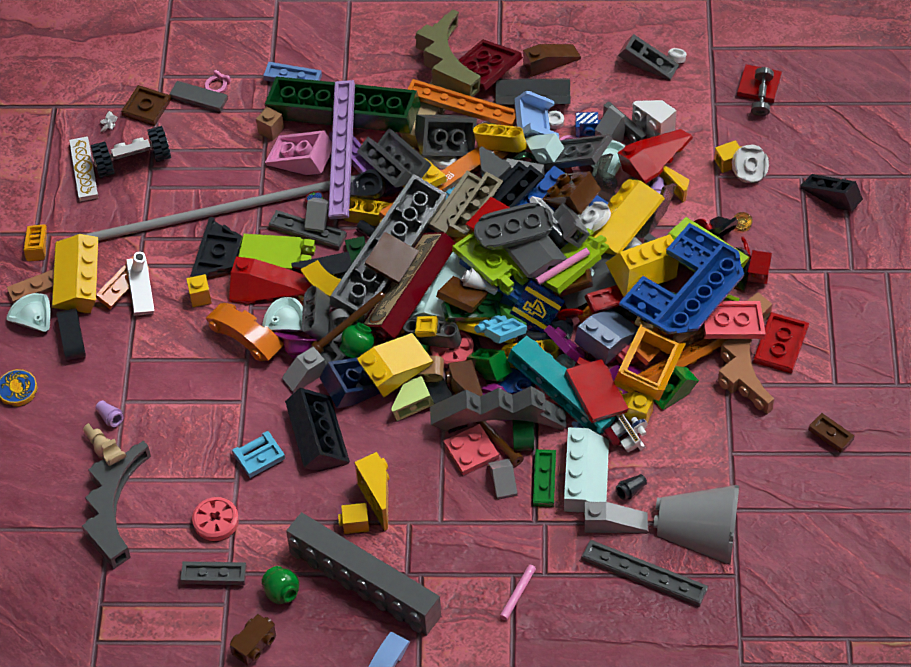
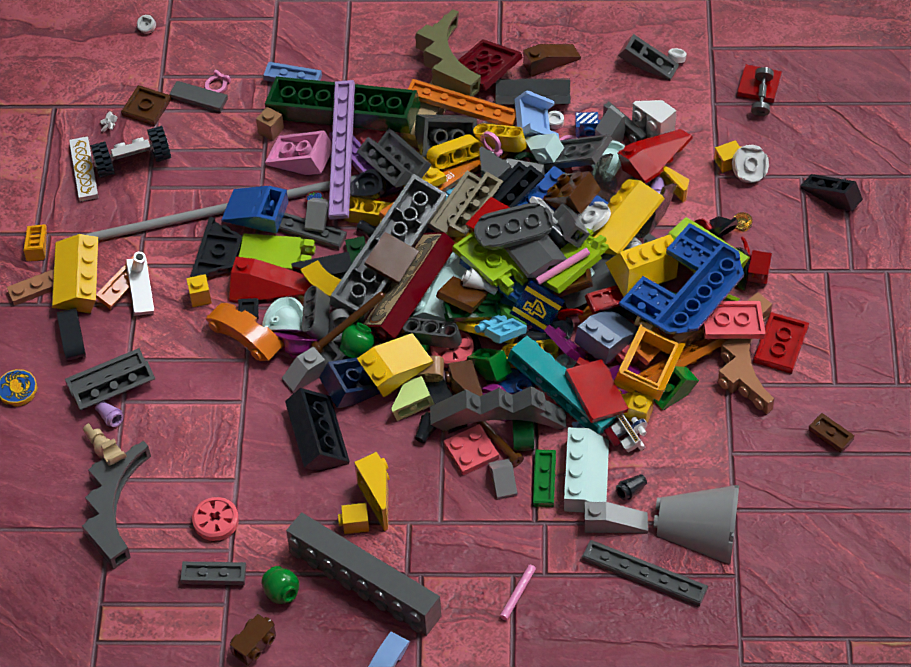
(31, 312): light aqua hat -> none
(109, 379): none -> dark grey slope
(146, 24): none -> white tile
(250, 305): none -> black tile
(257, 207): none -> blue slope
(261, 458): medium azure plate -> none
(424, 429): none -> black cone
(426, 326): yellow tile -> none
(454, 151): none -> yellow beam
(498, 151): none -> bright pink piece

